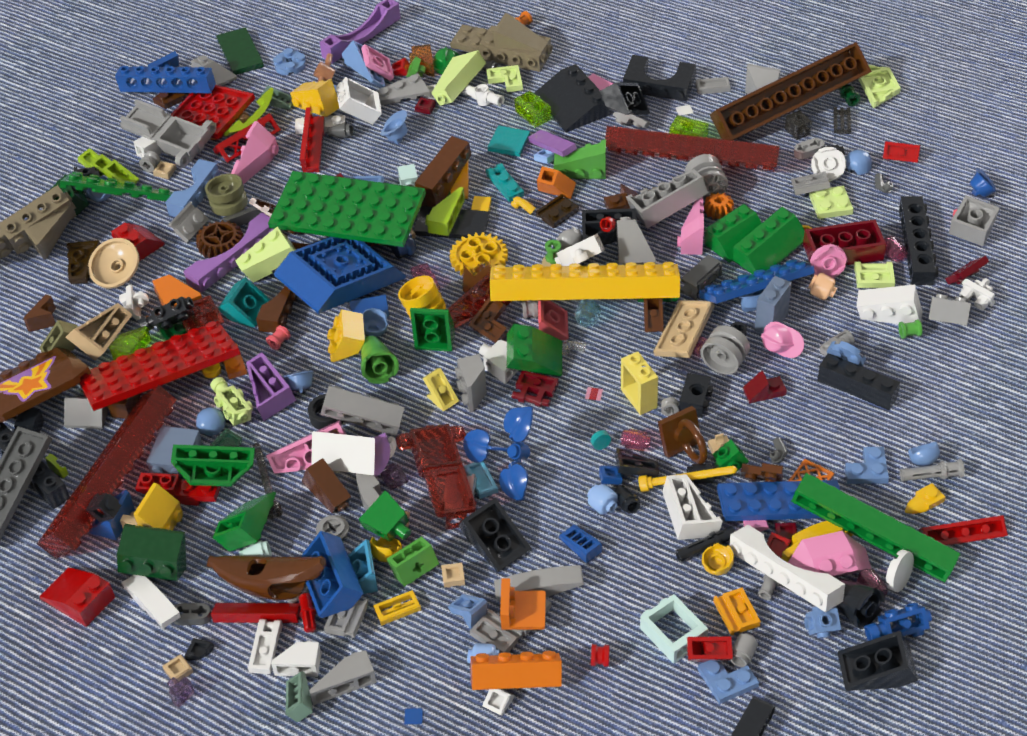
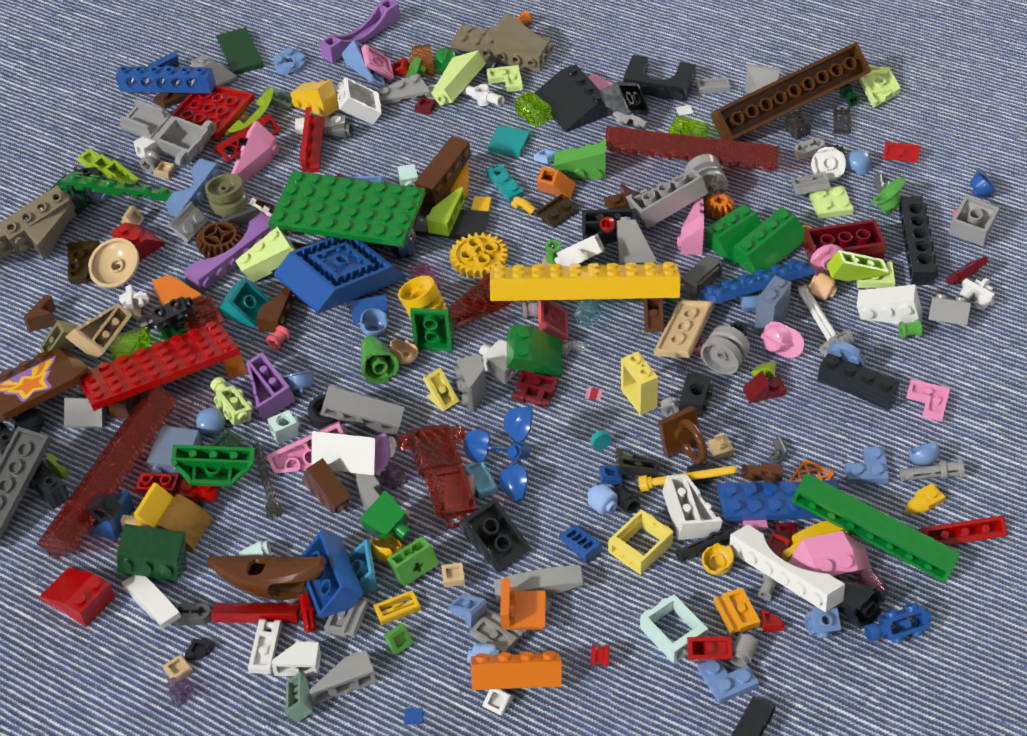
(133, 216): none -> tan tile
(185, 517): none -> pearl gold slope
(212, 371): yellow tile -> none
(244, 524): green slope -> none
(283, 426): none -> light aqua brick
(323, 70): nougat piece -> none
(336, 522): light grey gear -> none
(346, 335): yellow slope -> none
(395, 127): medium blue piece -> none
(398, 638): none -> bright green tile
(404, 351): none -> light nougat hair
(470, 278): reddish brown slope -> none
(485, 321): reddish brown plate -> none
(552, 143): medium lavender tile -> none
(569, 237): light grey hair -> none
(628, 555): none -> light yellow window
(635, 439): clear pink brick -> none
(730, 455): green brick -> none
(768, 369): none -> lime slope
(770, 622): none -> red tile
(816, 312): none -> white axle
(852, 266): none -> lime slope
(878, 663): black slope -> none
(889, 197): none -> bright green piece
(894, 249): clear pink brick -> none
(900, 570): white tile -> none
(932, 395): none -> bright pink plate

